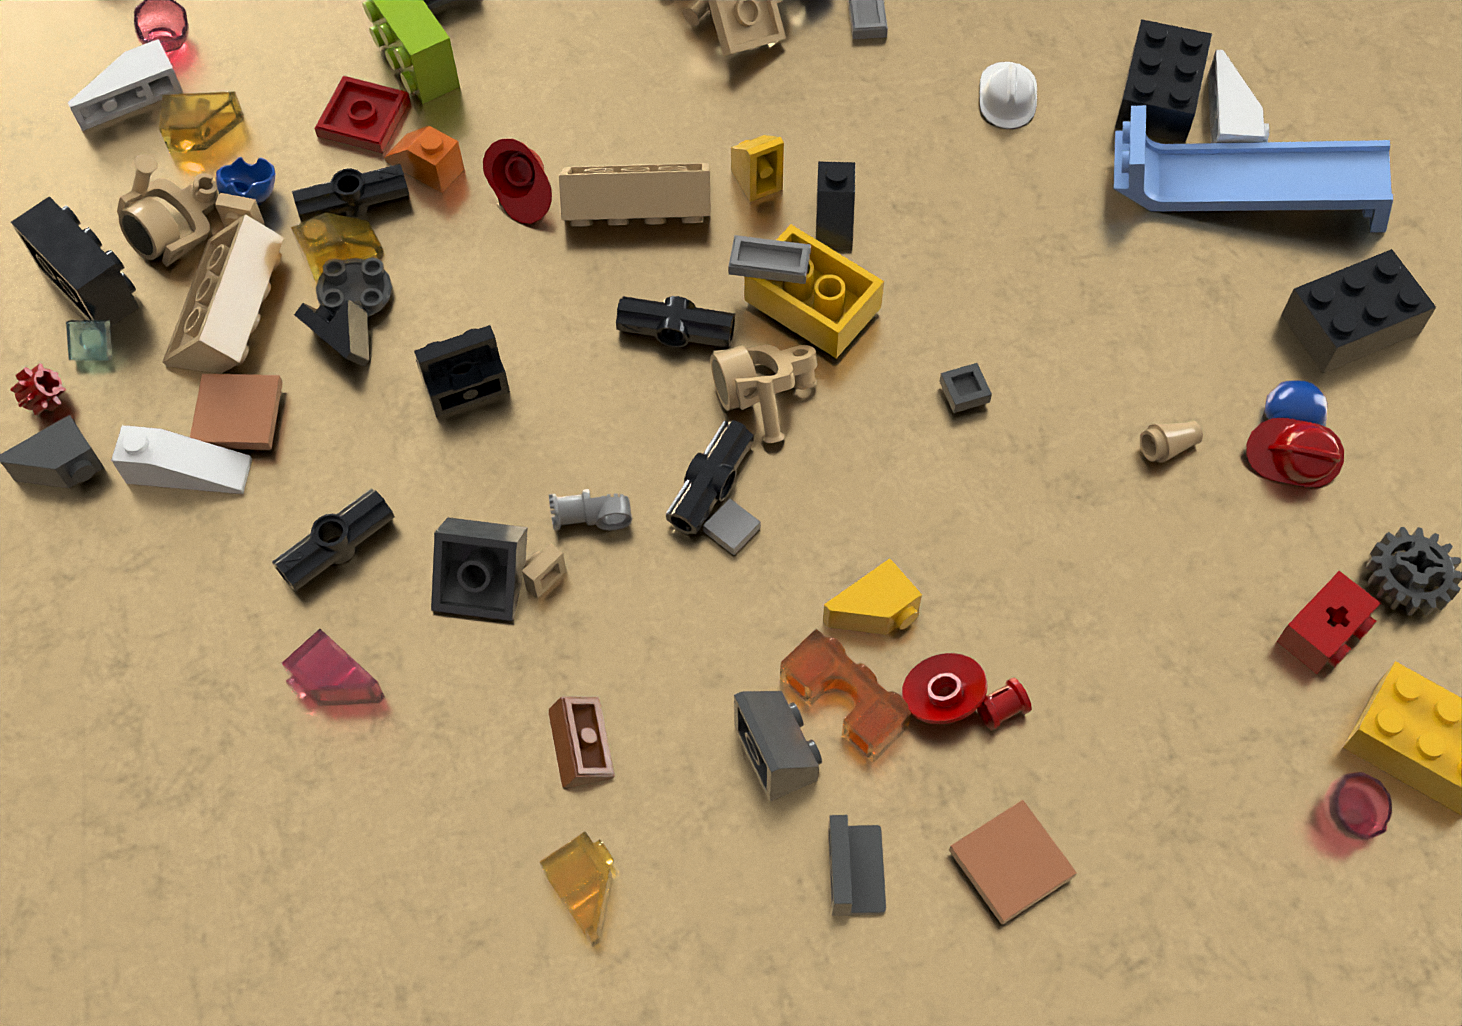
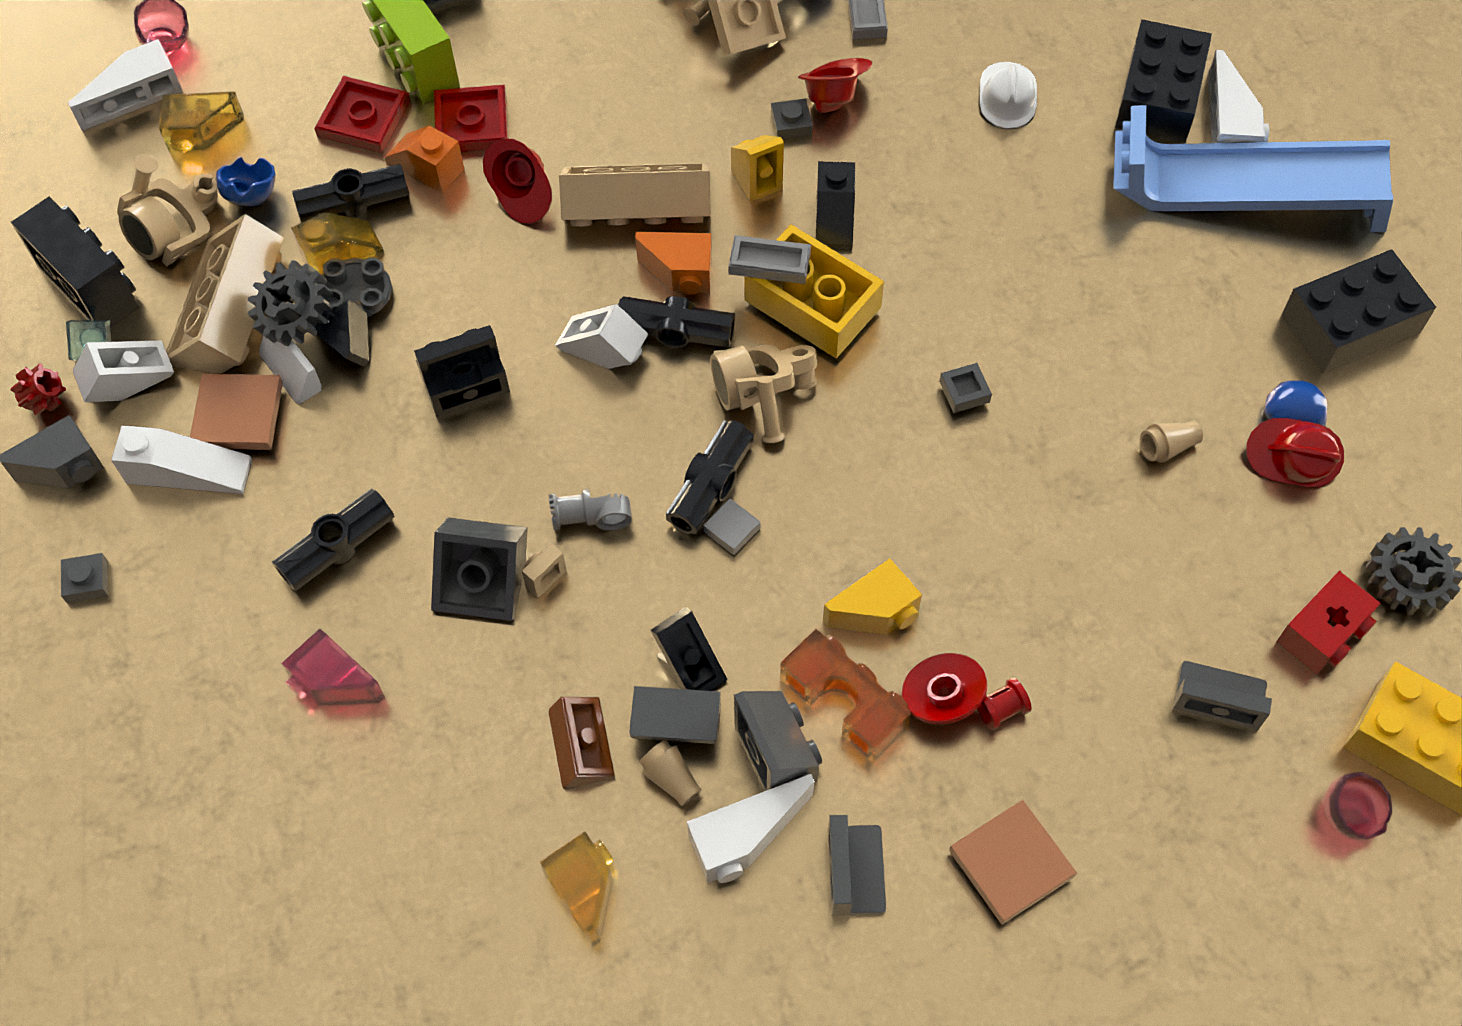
(84, 578): none -> dark grey plate
(120, 369): none -> white slope
(233, 207): tan plate -> none
(285, 320): none -> dark grey gear
(293, 367): none -> white slope
(472, 115): none -> red tile
(603, 337): none -> white slope
(670, 772): none -> tan cone
(675, 714): none -> dark grey panel
(677, 259): none -> orange slope
(687, 652): none -> black slope
(740, 832): none -> white slope
(791, 118): none -> dark grey plate
(834, 82): none -> red piece
(1222, 695): none -> dark grey panel

